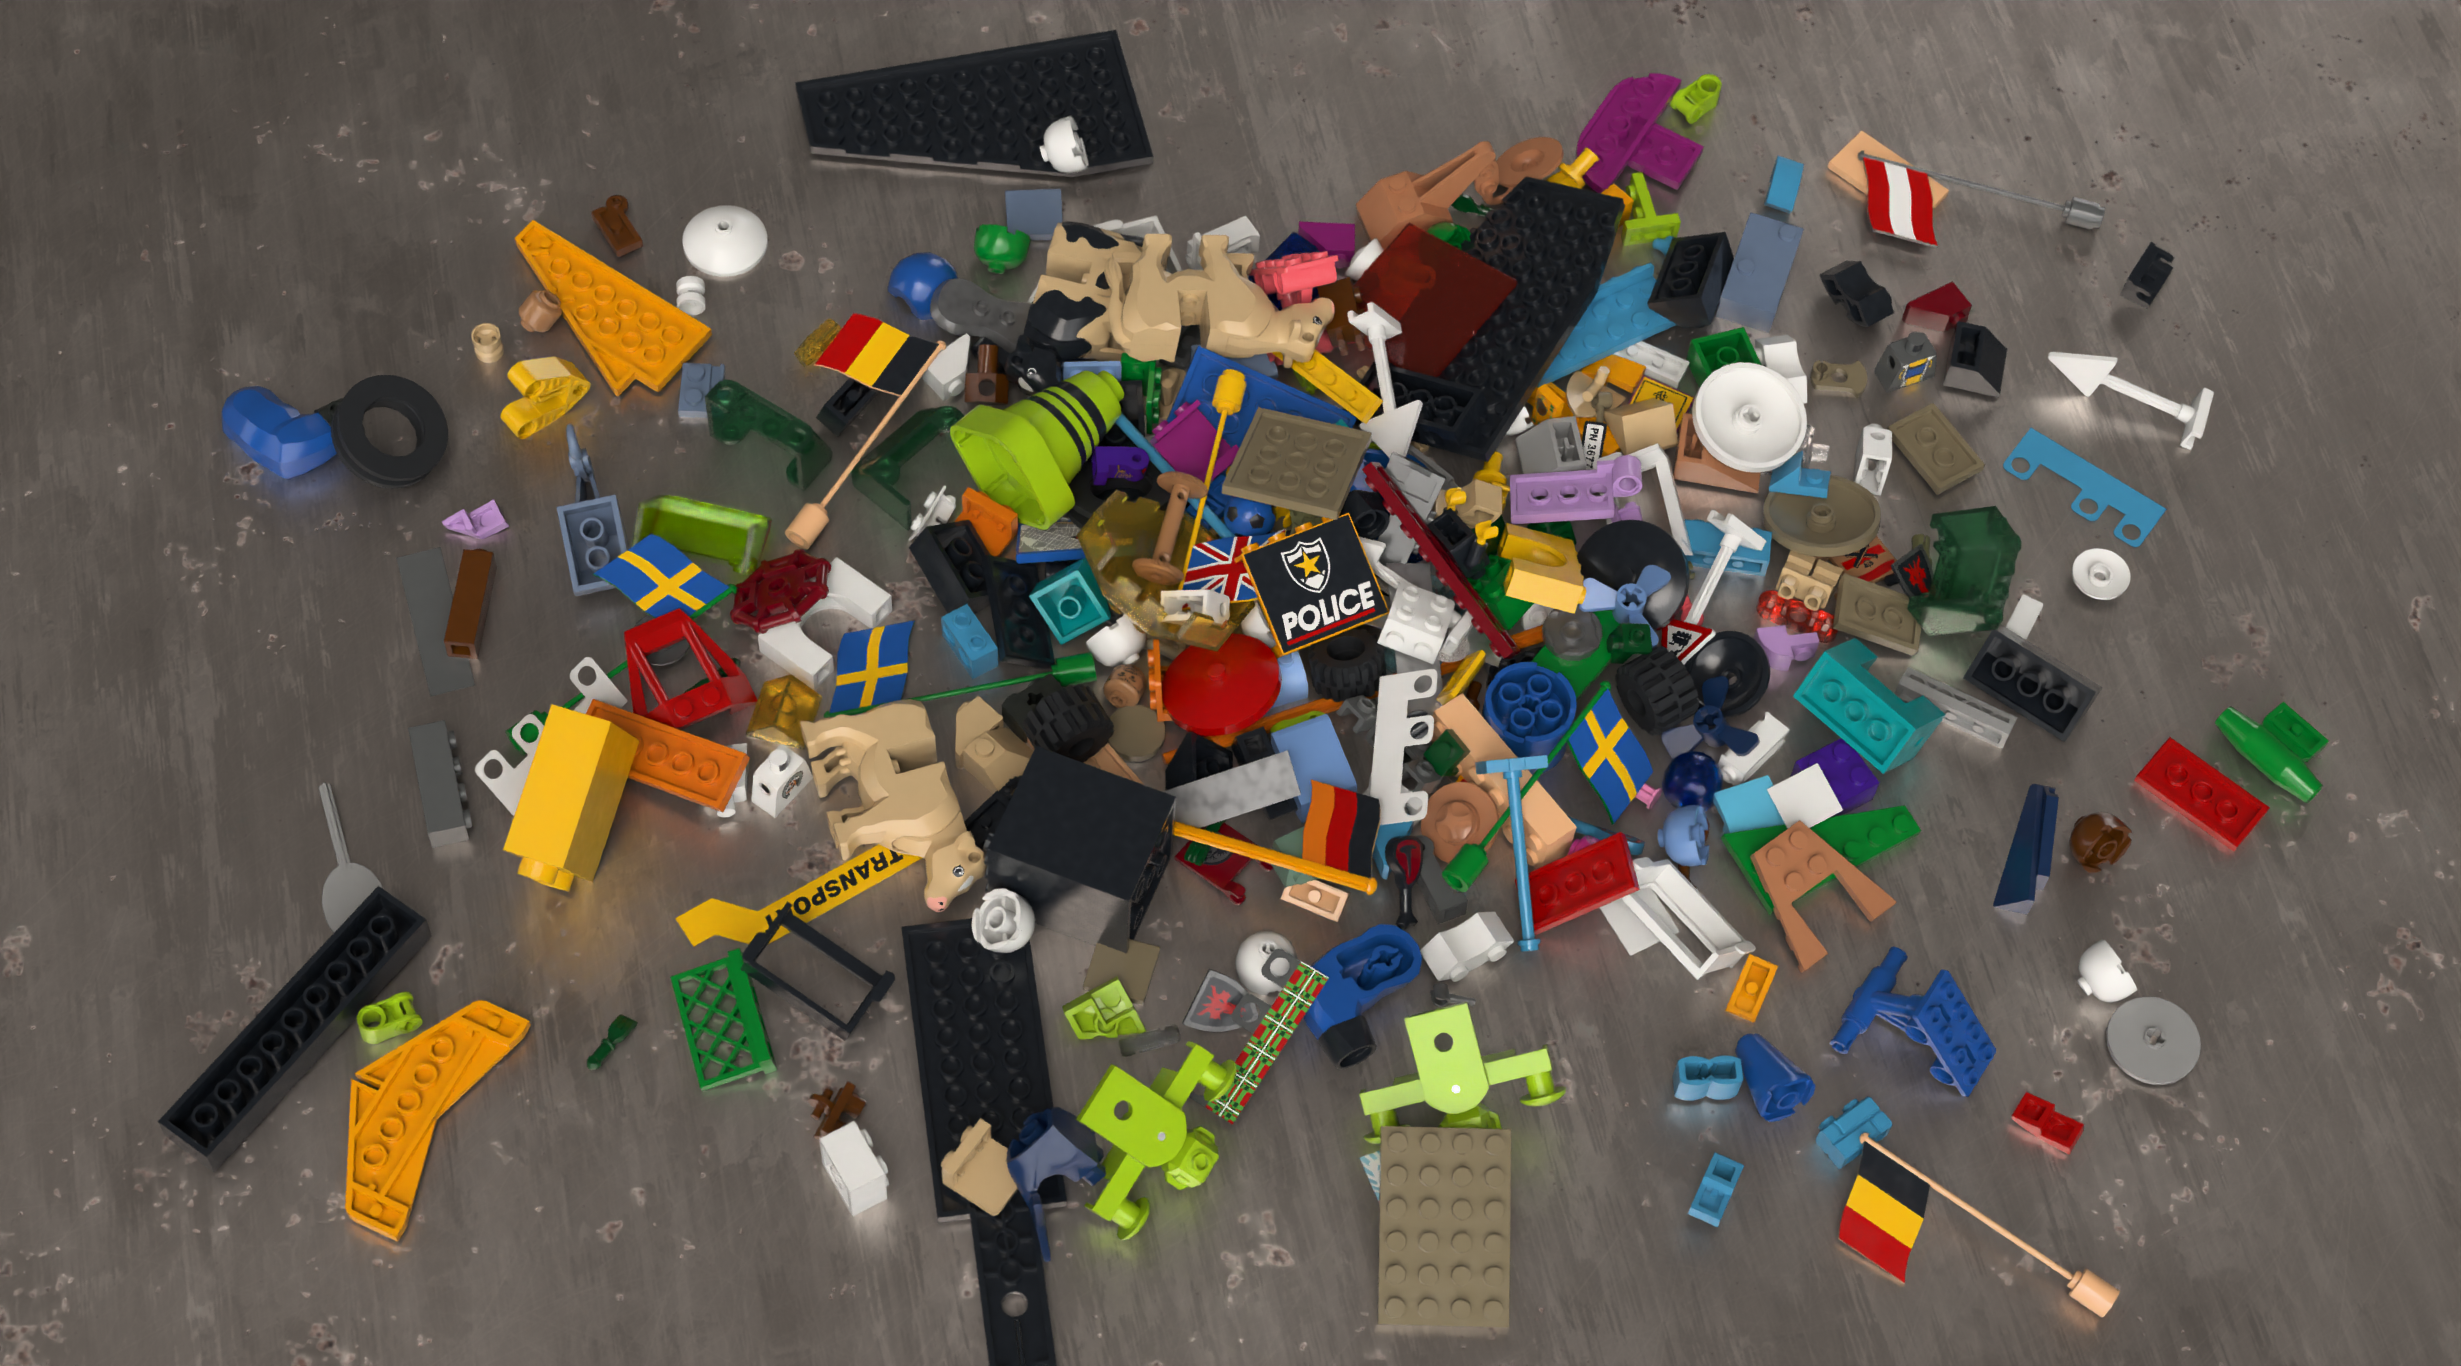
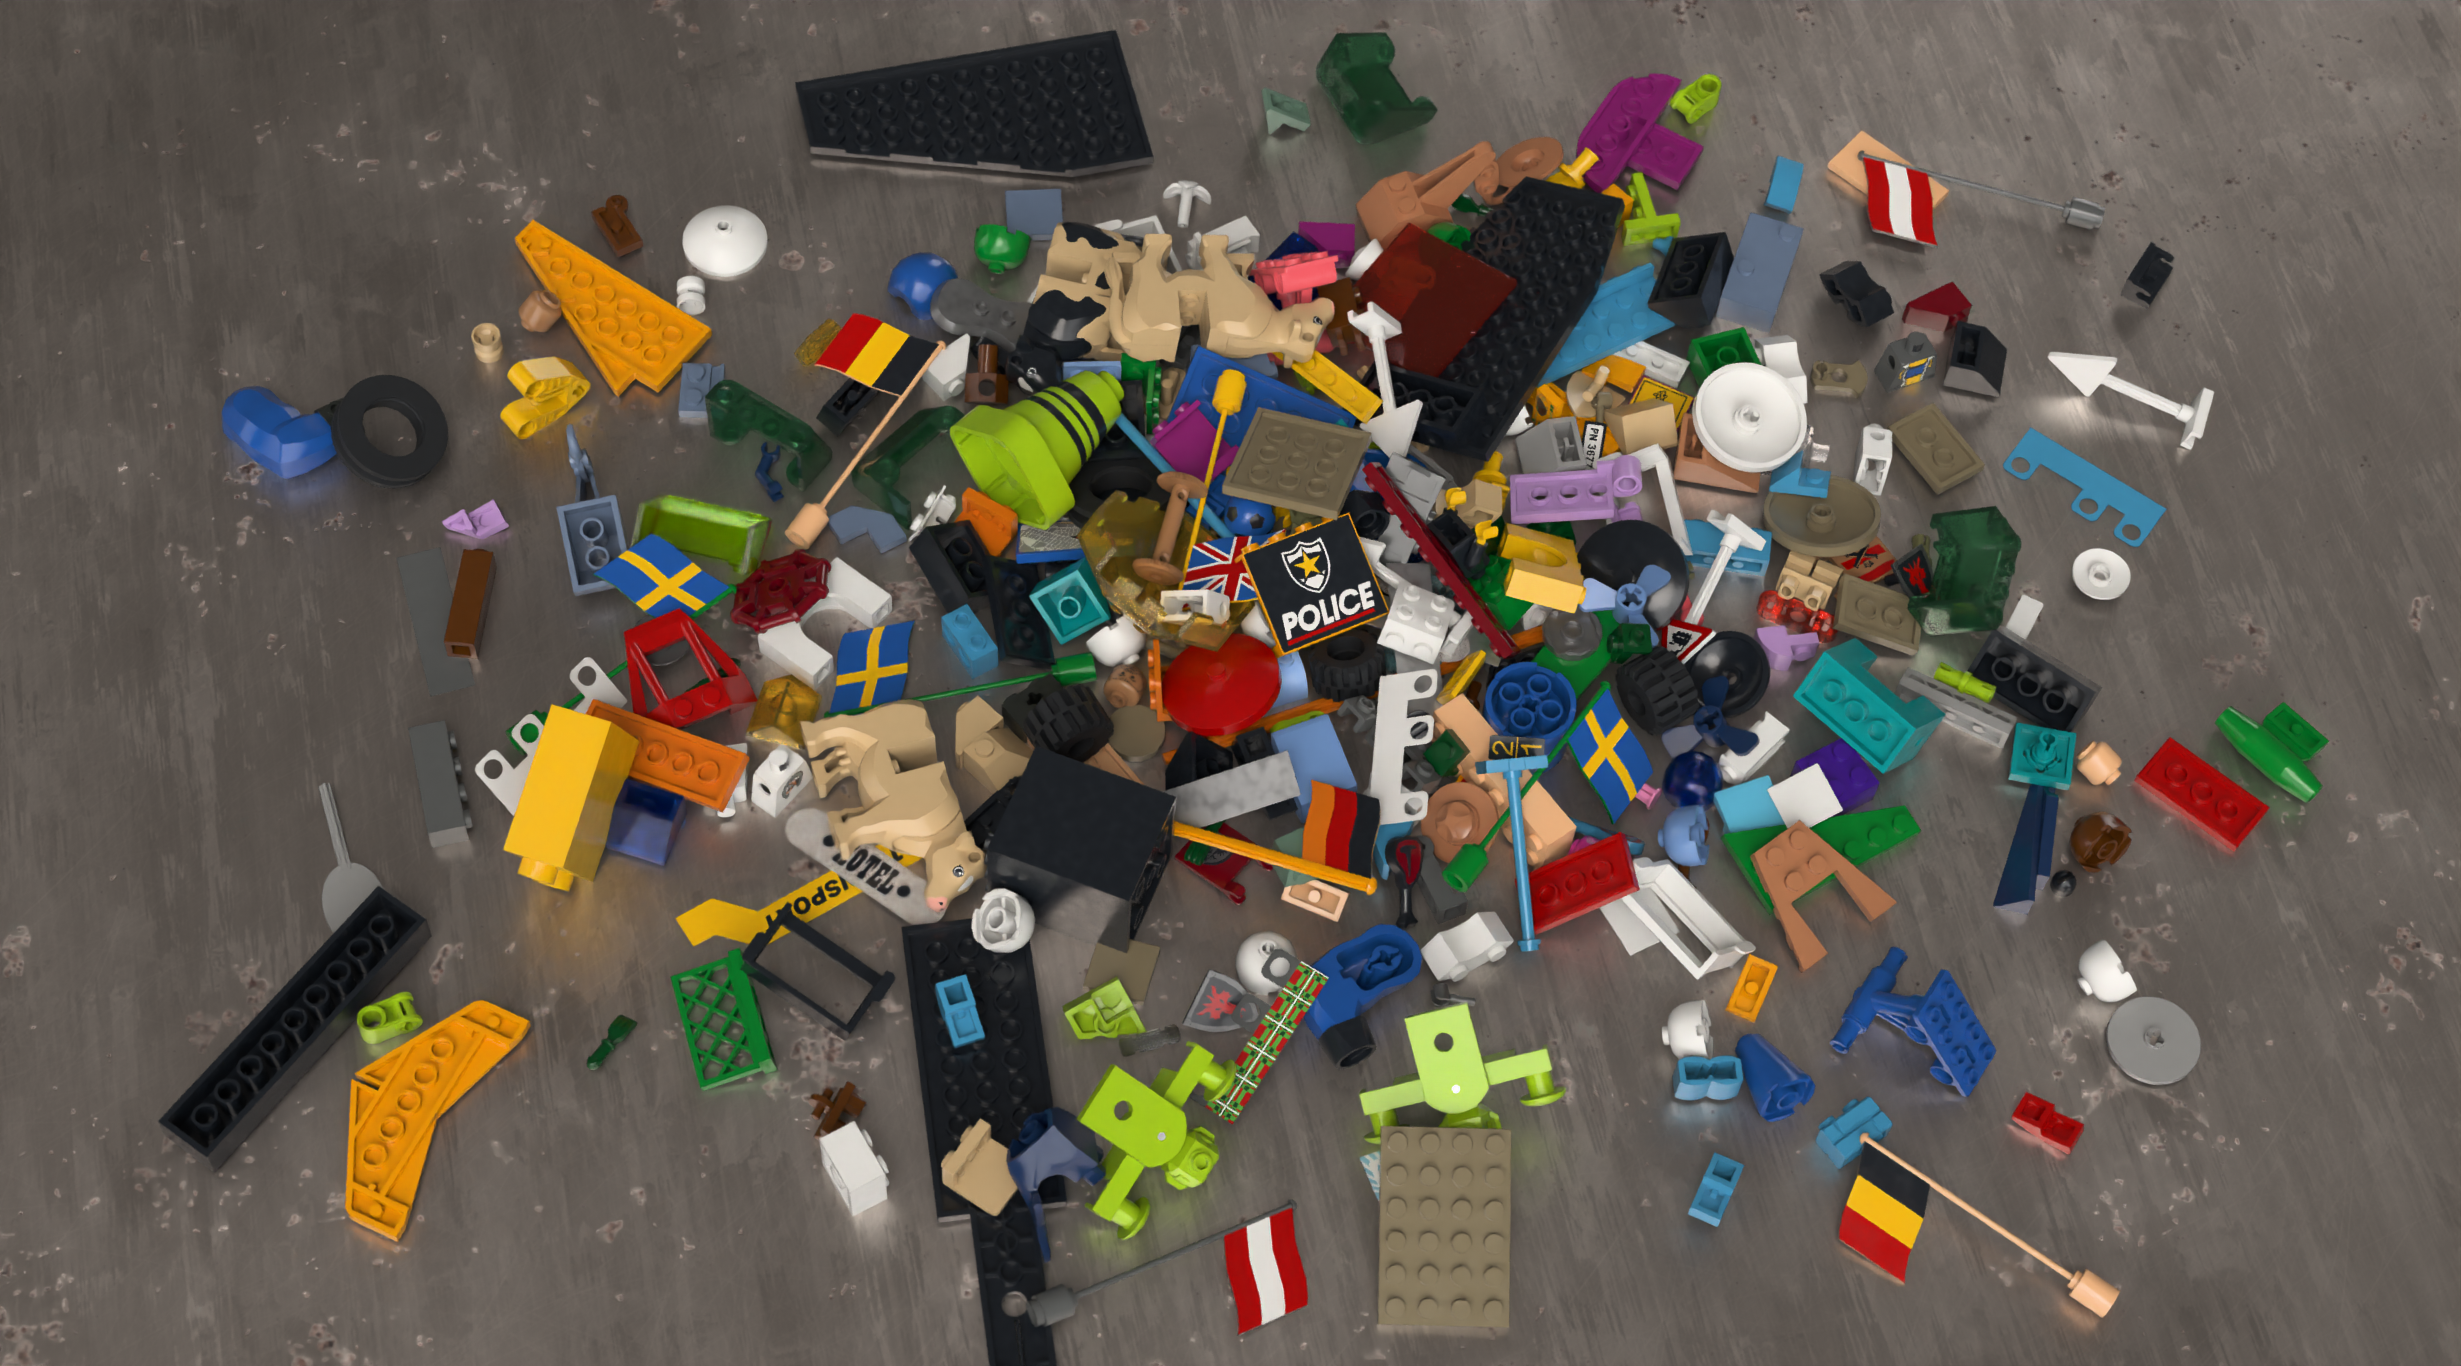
(645, 822): none -> clear blue slope
(771, 486): none -> dark blue arm
(866, 868): none -> sticker
(880, 527): none -> sand blue tile
(959, 1011): none -> dark azure brick
(1064, 147): white cylinder -> none
(1118, 463): dark purple leg -> none
(1187, 190): none -> white plant
(1259, 1265): none -> flag
(1284, 109): none -> sand green slope
(1365, 89): none -> clear green windscreen
(1515, 747): none -> black sticker
(1689, 1030): none -> white cylinder
(1965, 682): none -> lime pin
(2041, 749): none -> teal plate
(2065, 888): none -> black hinge
(2099, 763): none -> light nougat head

